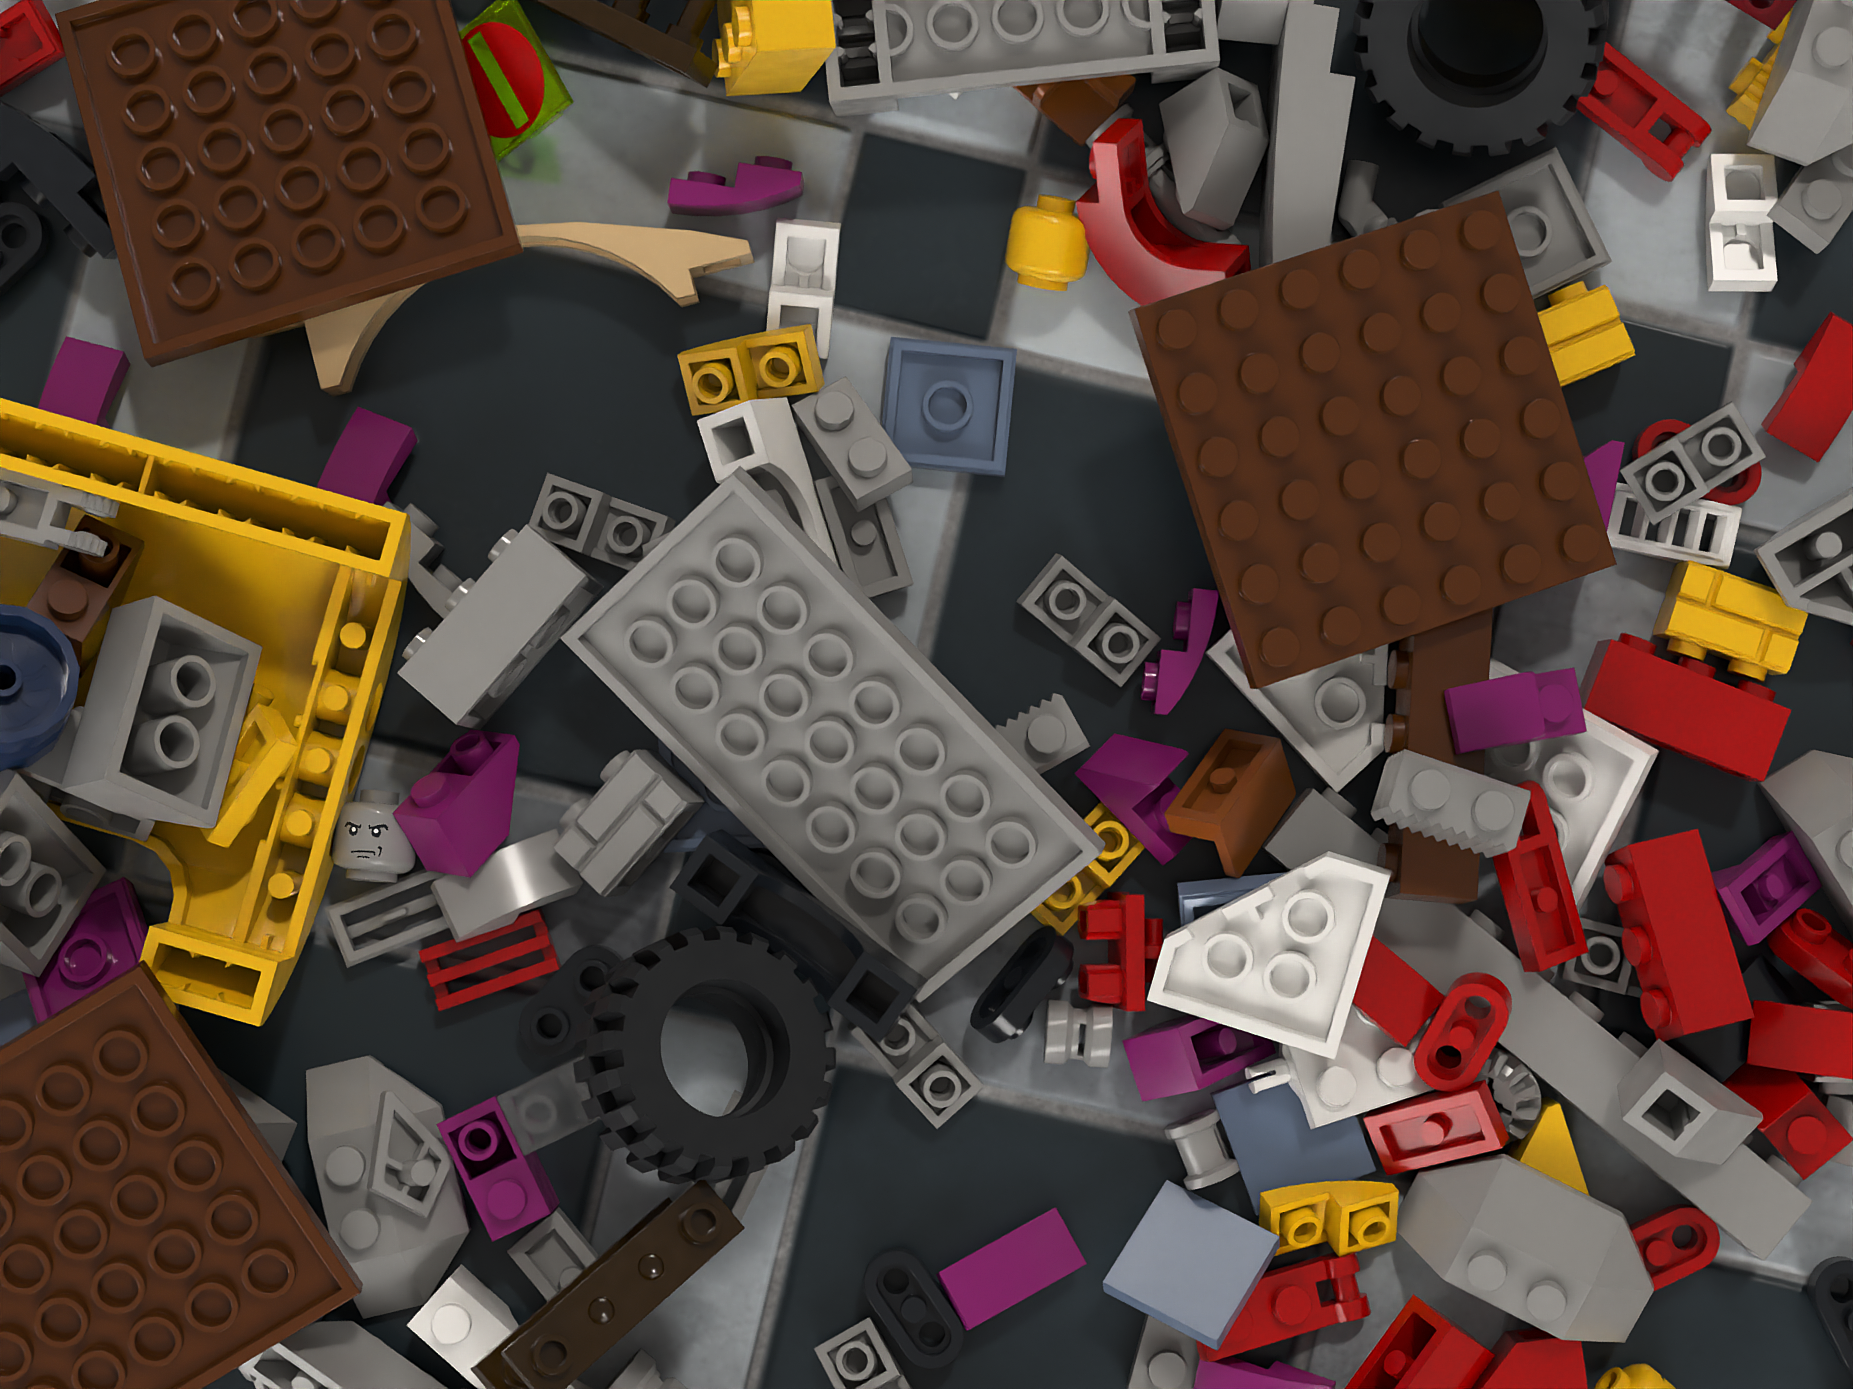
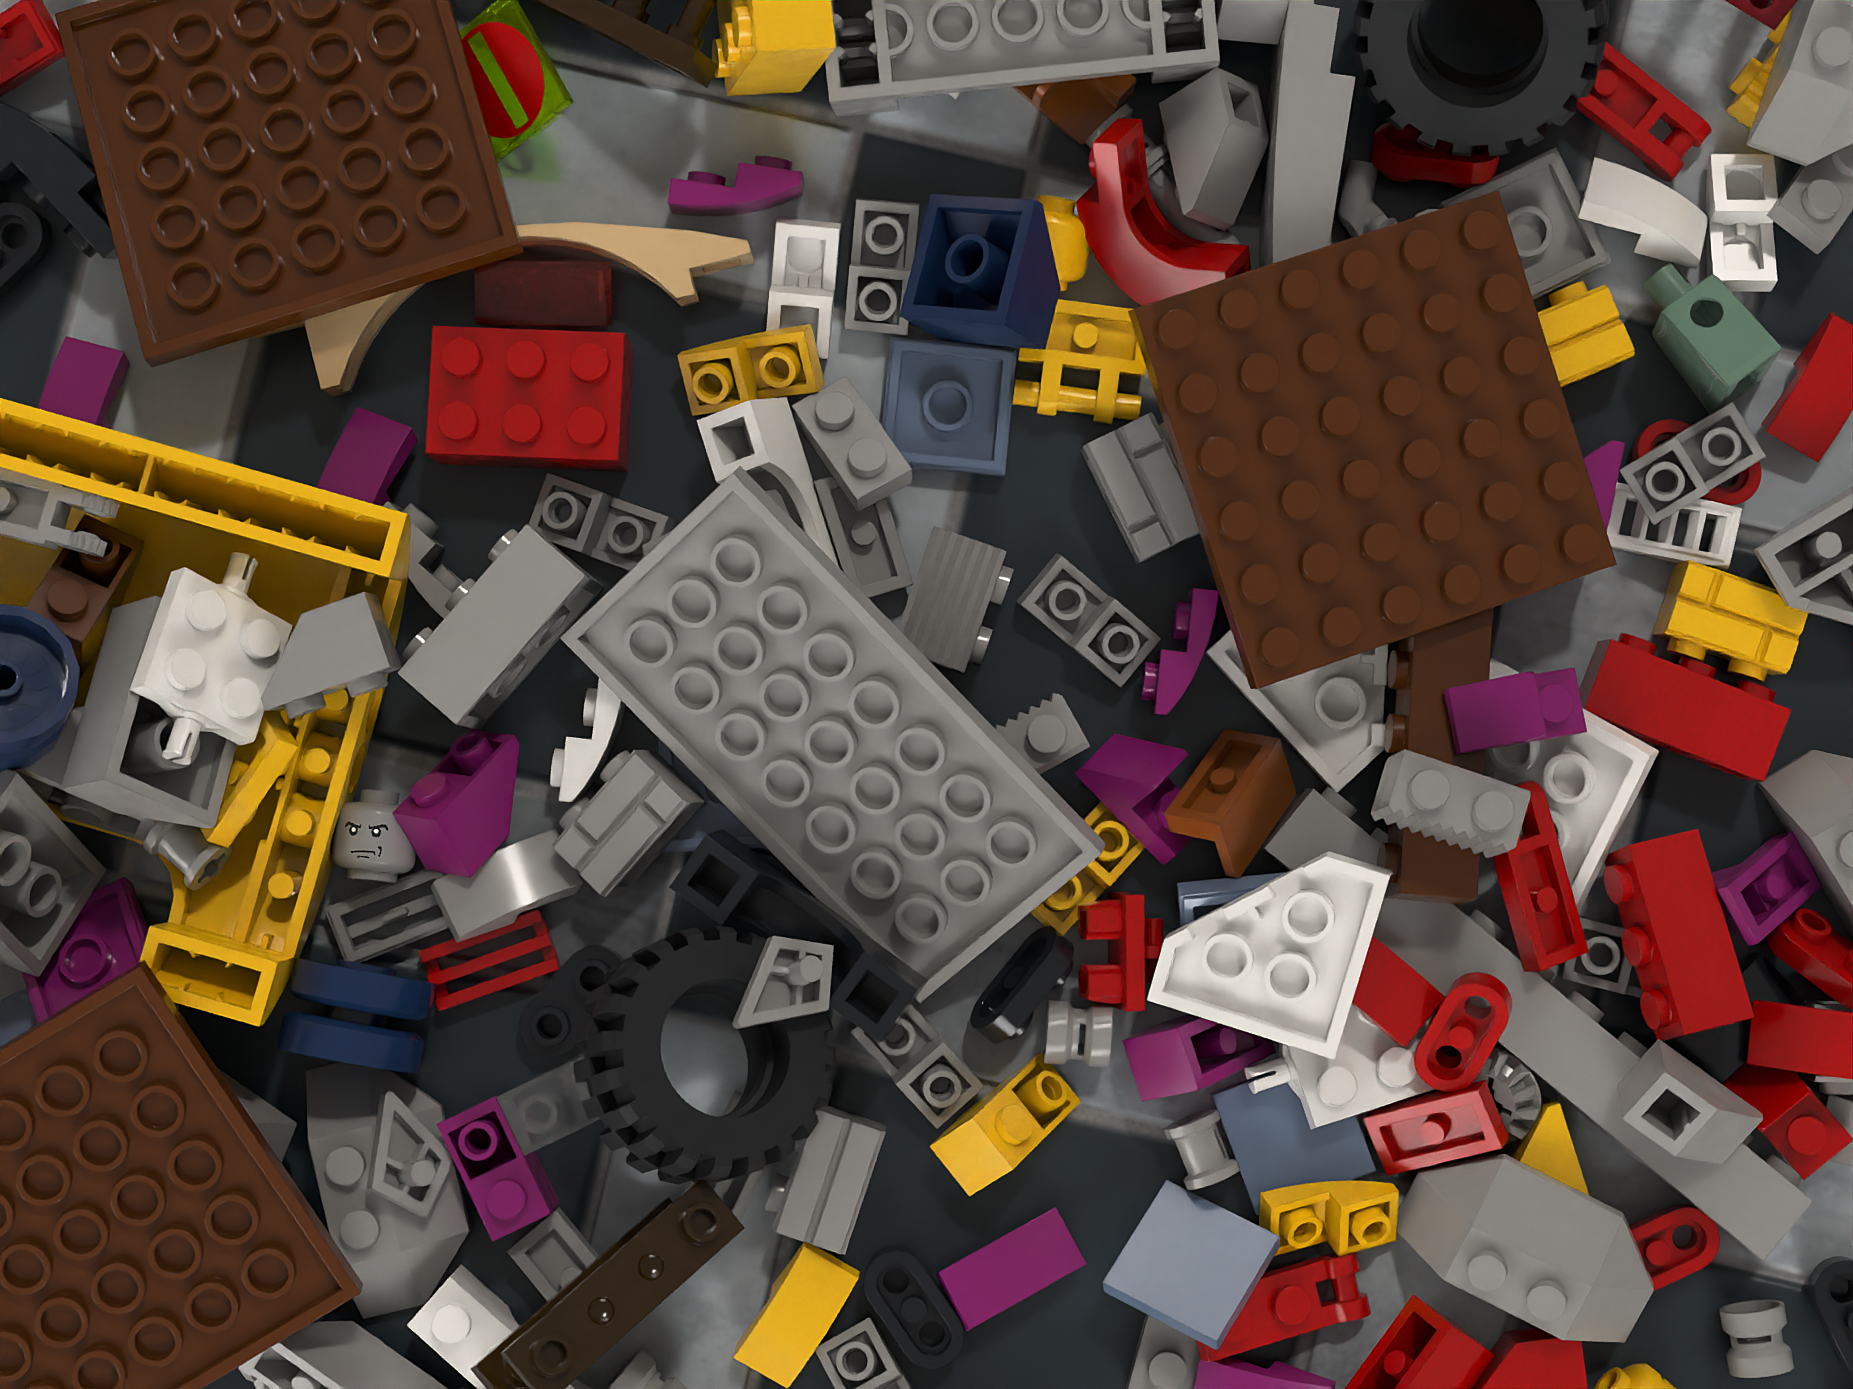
(187, 851): none -> light grey bush
(210, 657): none -> white plate
(331, 651): none -> light grey slope
(356, 1015): none -> dark blue wheel
(530, 398): none -> red brick
(543, 292): none -> clear red slope
(583, 759): none -> white slope
(787, 982): none -> light grey piece
(797, 1314): none -> yellow slope
(827, 1180): none -> light grey brick
(880, 265): none -> light grey slope
(952, 598): none -> light grey brick
(983, 272): none -> dark blue slope
(1005, 1125): none -> yellow slope
(1091, 340): none -> yellow plate
(1142, 486): none -> light grey brick
(1404, 159): none -> red plate
(1665, 221): none -> white slope
(1722, 355): none -> sand green torso
(1756, 1338): none -> light grey wheel

